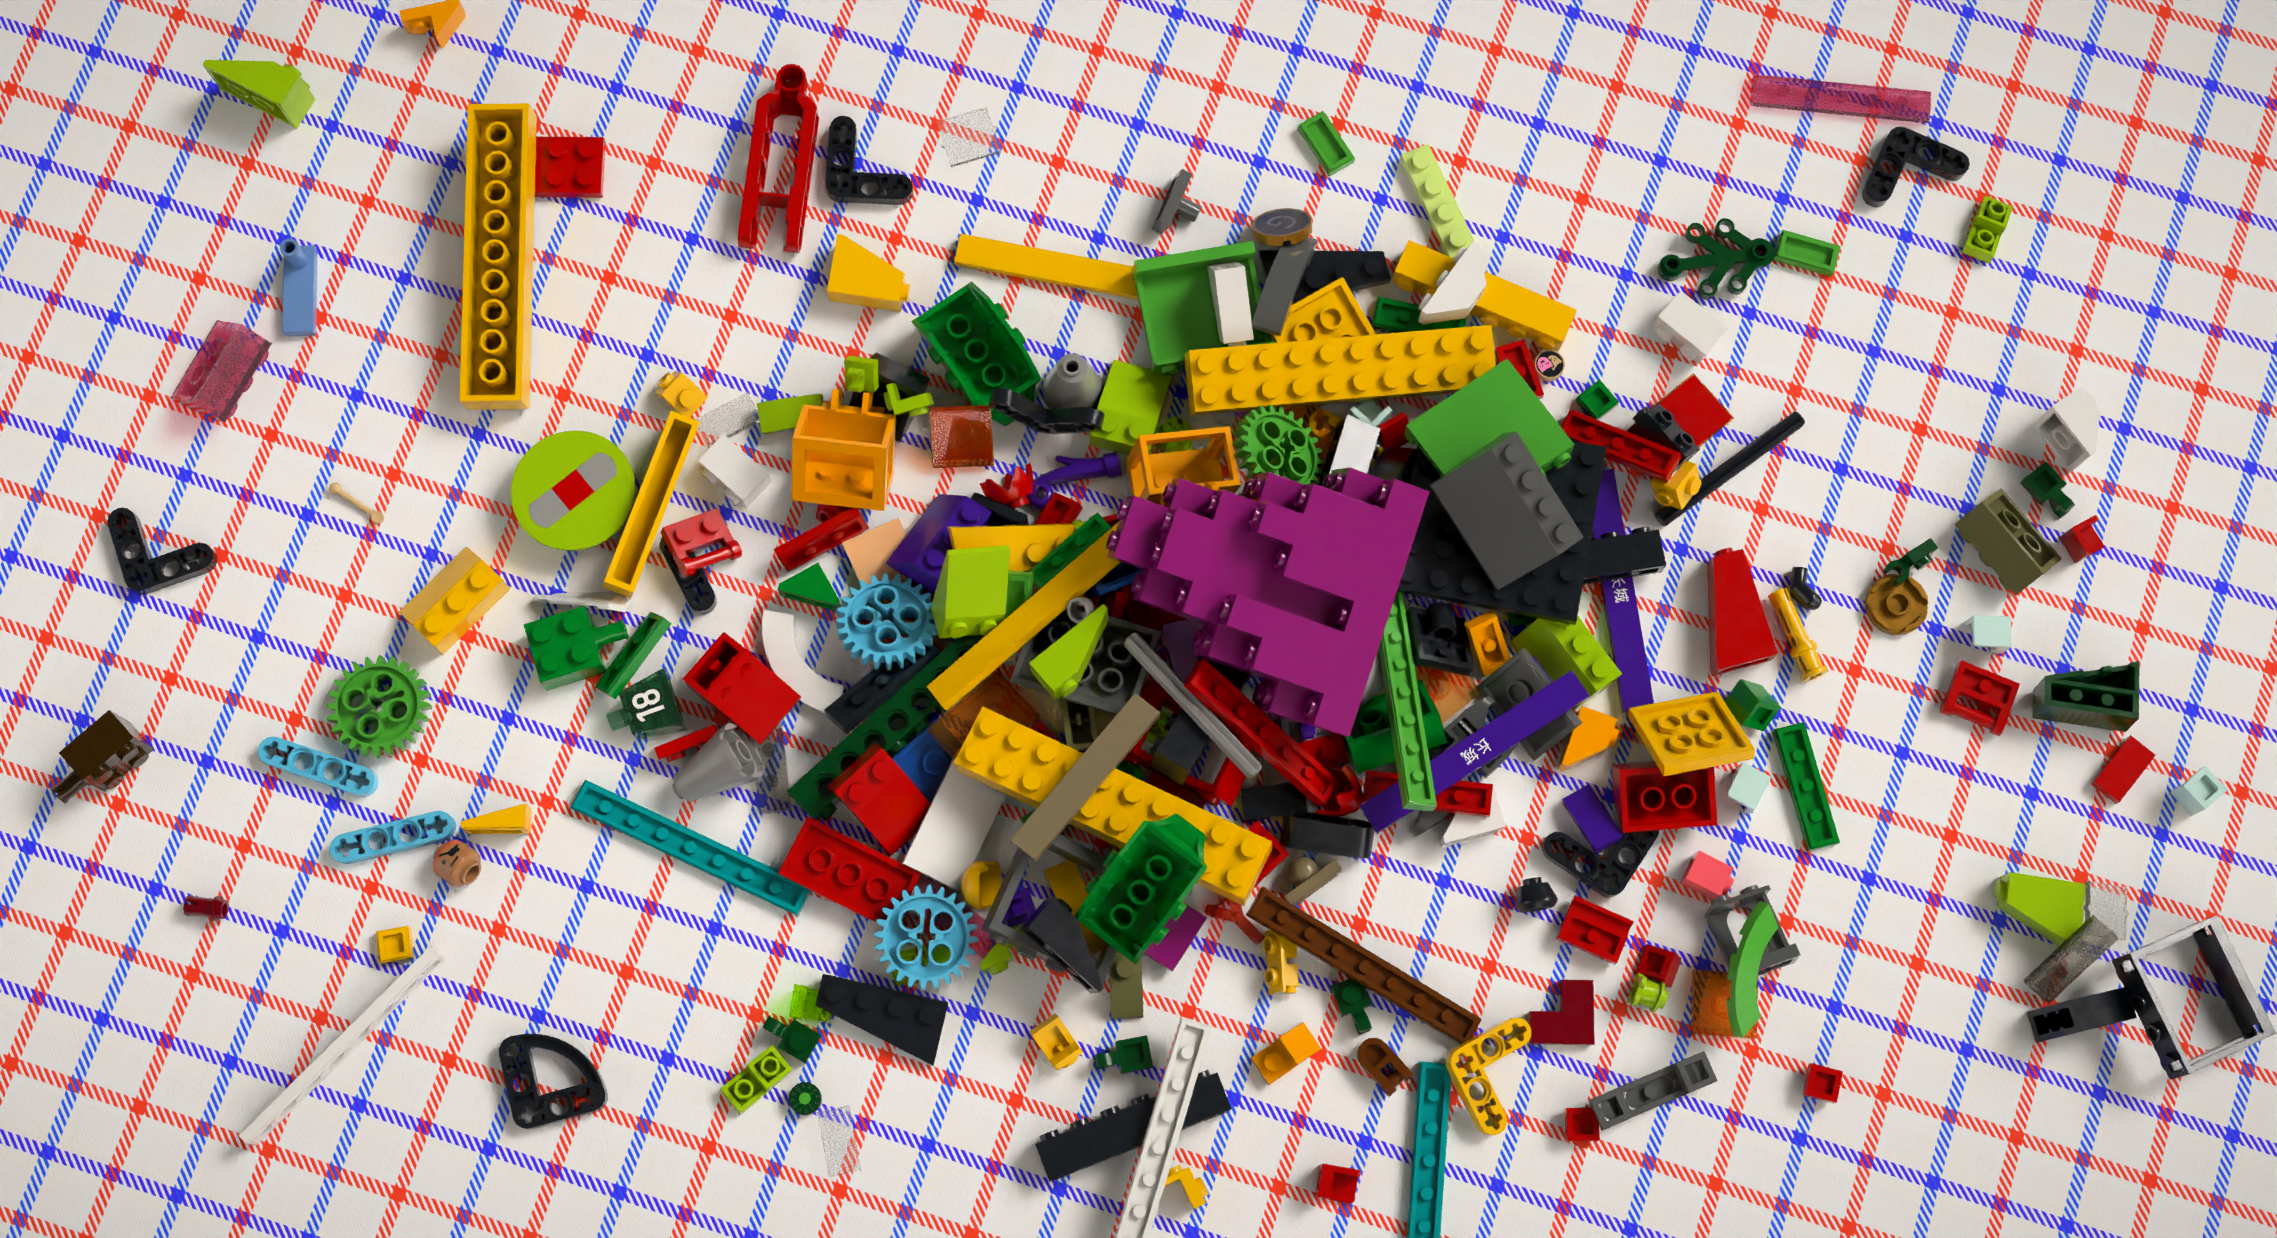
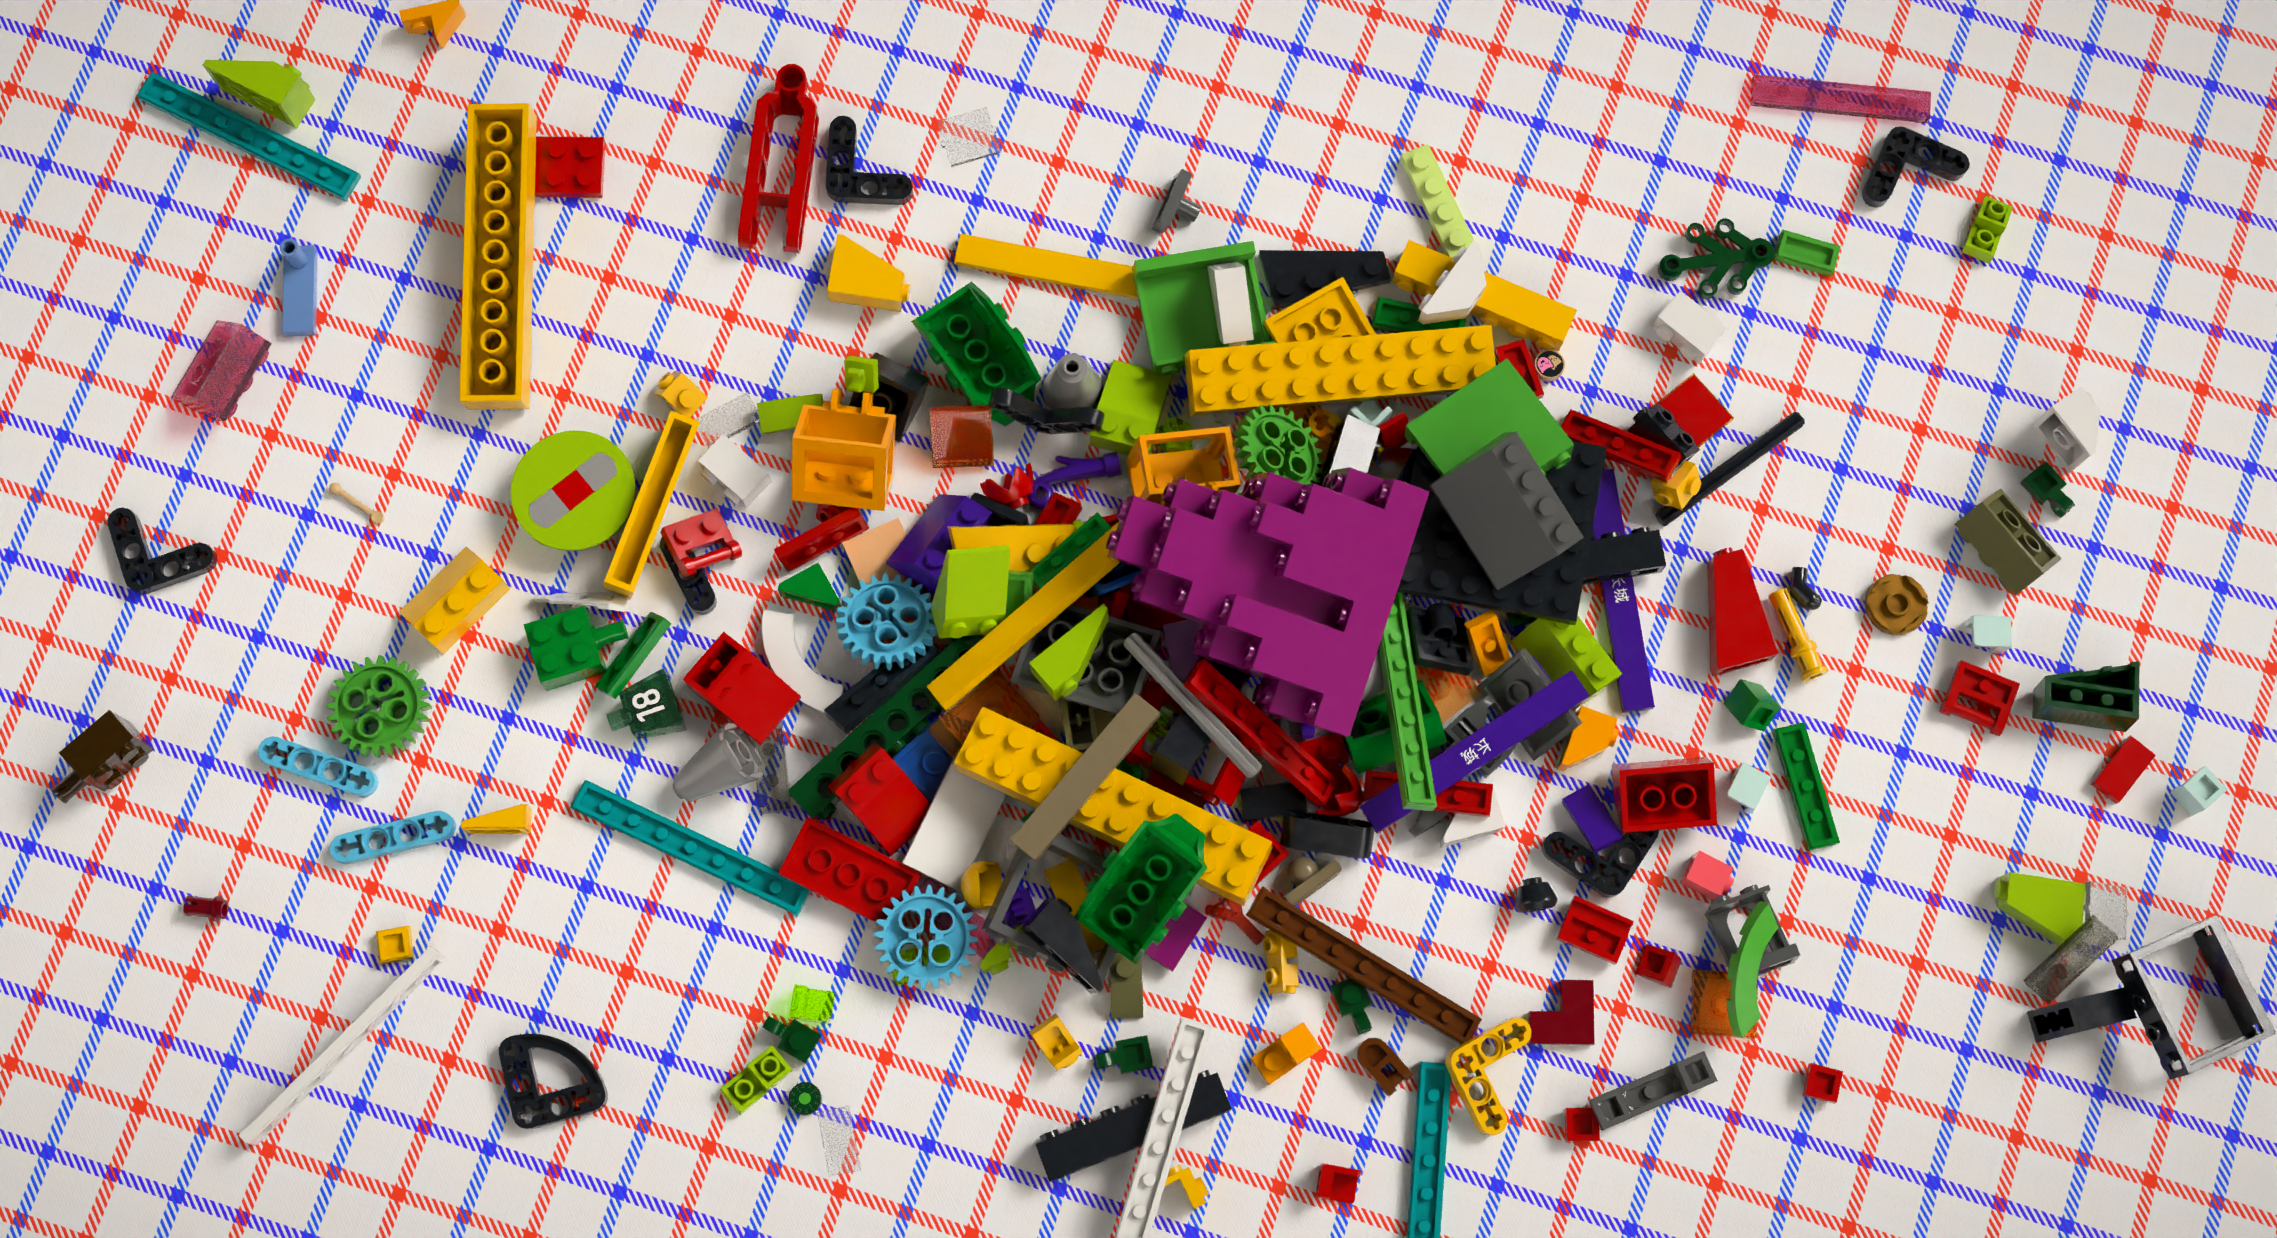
(249, 136): none -> teal tile
(456, 863): medium nougat head -> none
(675, 749): red plate -> none
(894, 1016): black wing -> none
(914, 405): lime bracket -> none
(1076, 614): light grey hinge -> none
(1282, 225): tile -> none
(1282, 285): dark grey slope -> none
(1326, 143): bright green tile -> none
(1597, 400): green tile -> none
(1648, 993): lime brick -> none
(1691, 733): yellow plate -> none
(1917, 557): dark green plate -> none
(2082, 540): red panel -> none

